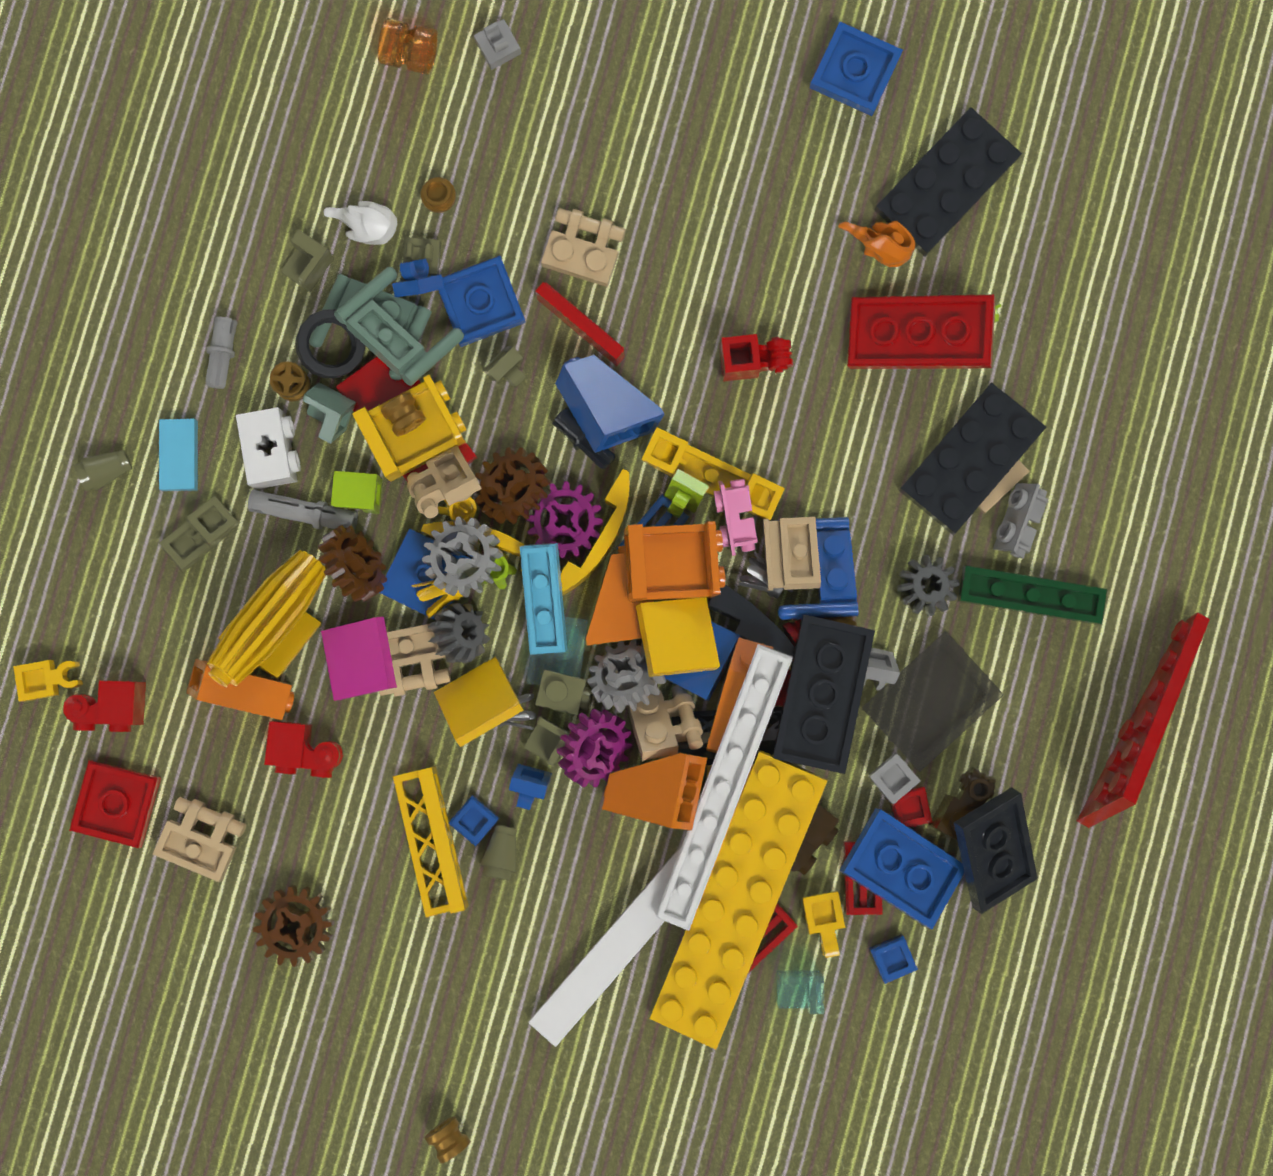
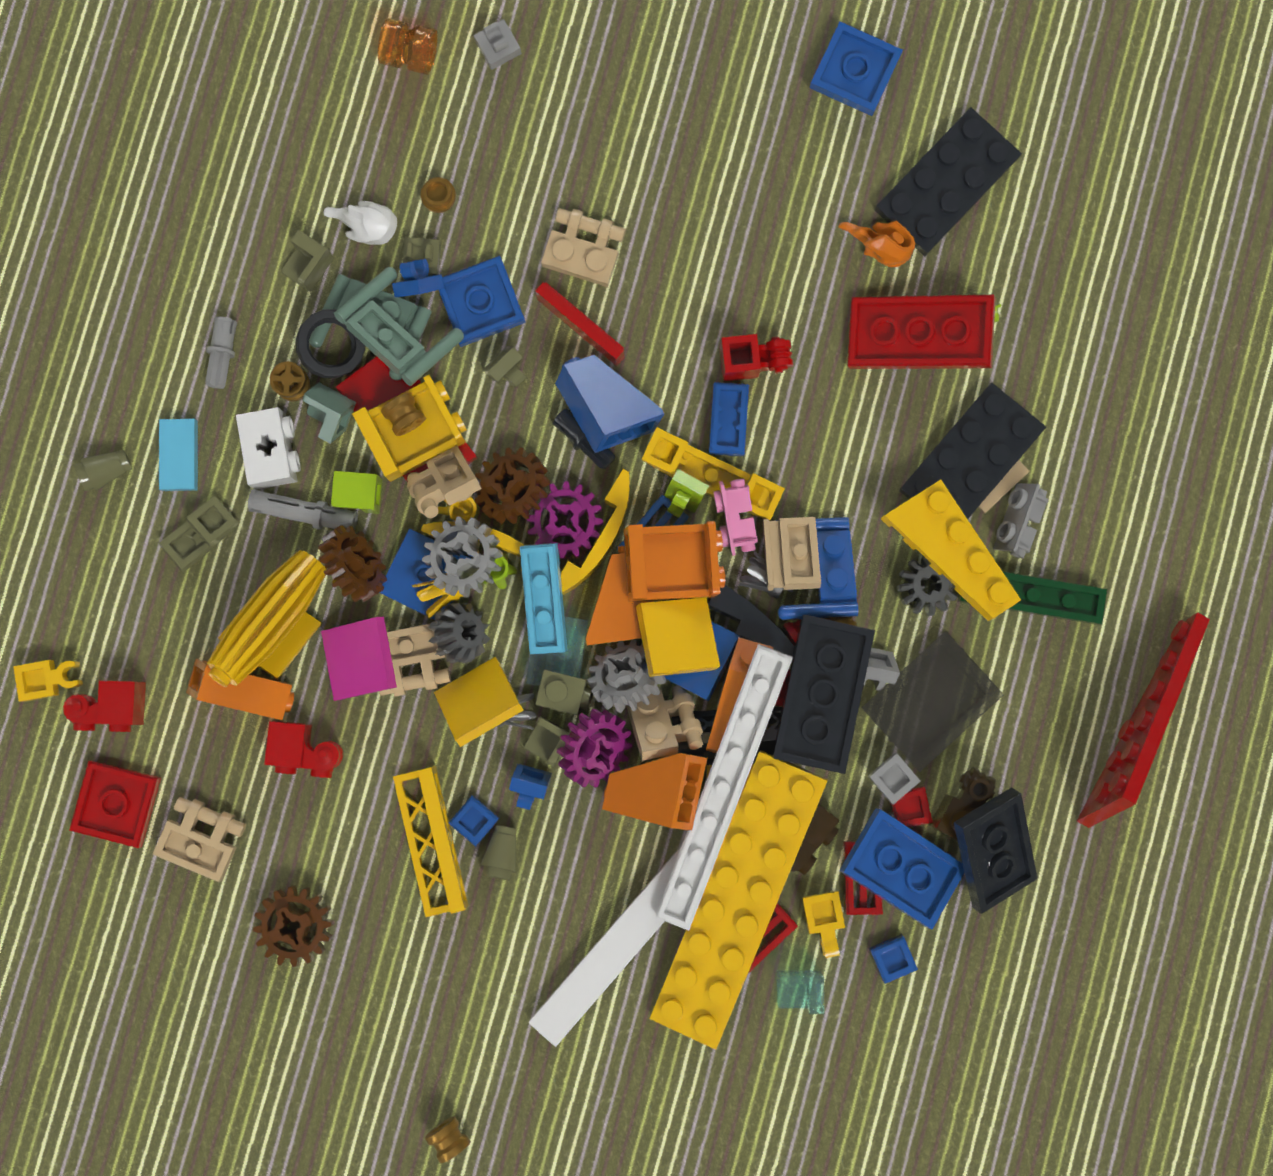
(728, 419): none -> blue plate
(949, 542): none -> yellow wing

